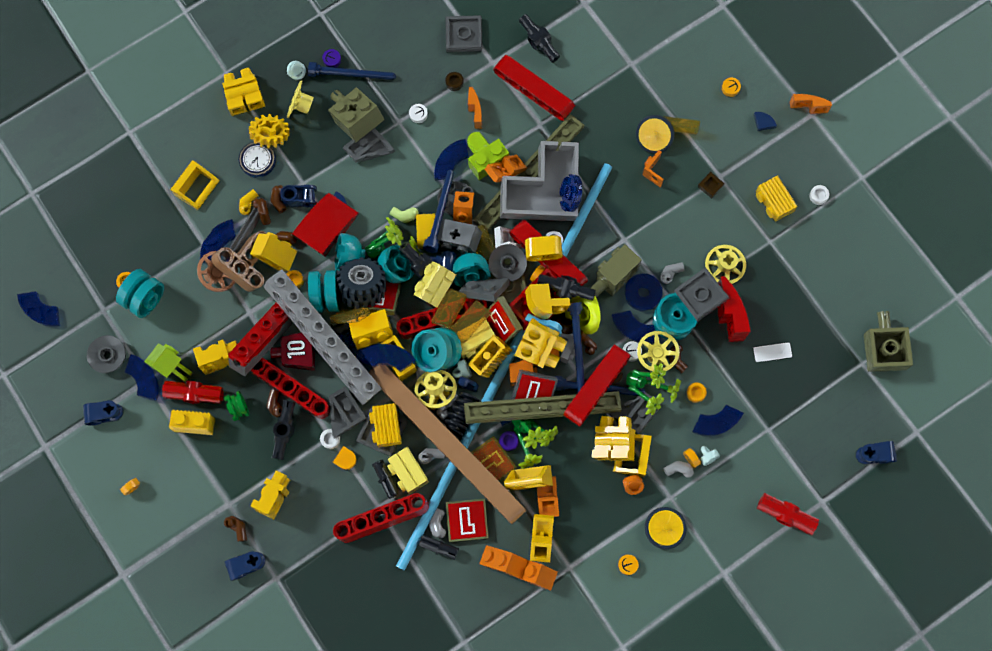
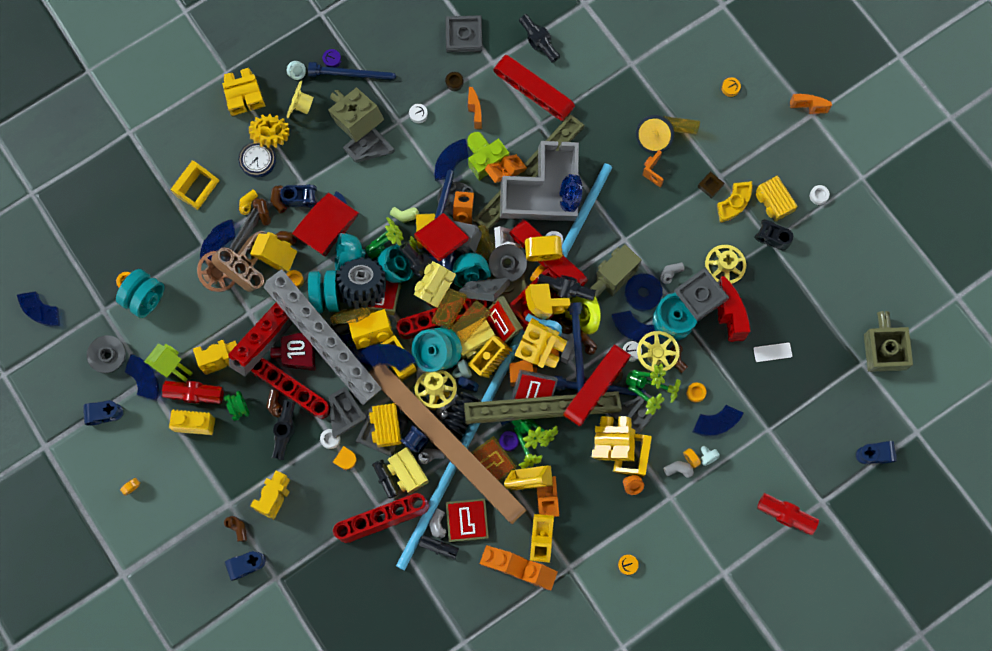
(415, 440): none -> dark blue piece
(441, 237): none -> red tile
(665, 528): yellow wheel -> none
(736, 202): none -> yellow tile
(764, 121): dark blue tile -> none
(773, 233): none -> black piece

